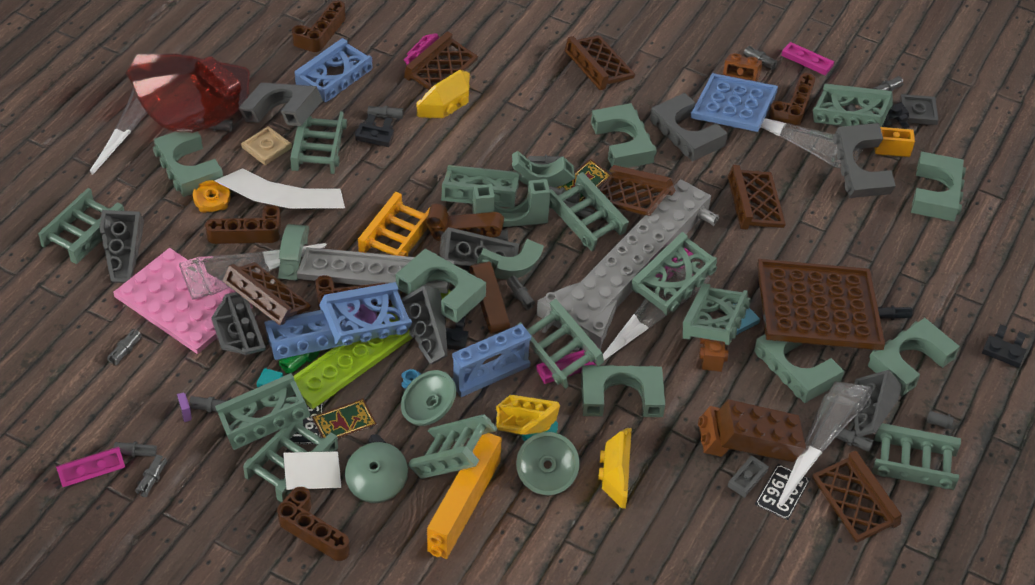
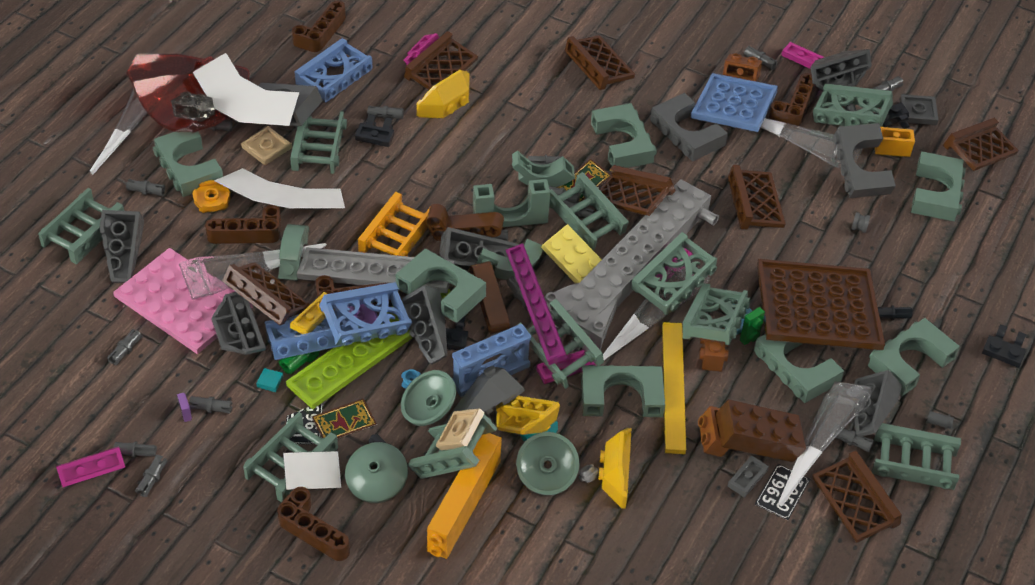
(145, 187): none -> dark grey pin
(193, 106): none -> clear smoke brick
(242, 98): none -> white sticker
(272, 394): sand green fence -> none
(309, 318): none -> yellow tile
(460, 182): sand green fence -> none
(460, 429): none -> tan tile
(489, 390): none -> dark grey wedge
(536, 304): none -> magenta tile
(571, 254): none -> light yellow plate
(588, 473): none -> light grey plate
(673, 388): none -> yellow tile
(752, 326): none -> green plate
(841, 68): none -> dark grey wedge
(860, 222): none -> dark grey wheel
(974, 135): none -> reddish brown fence

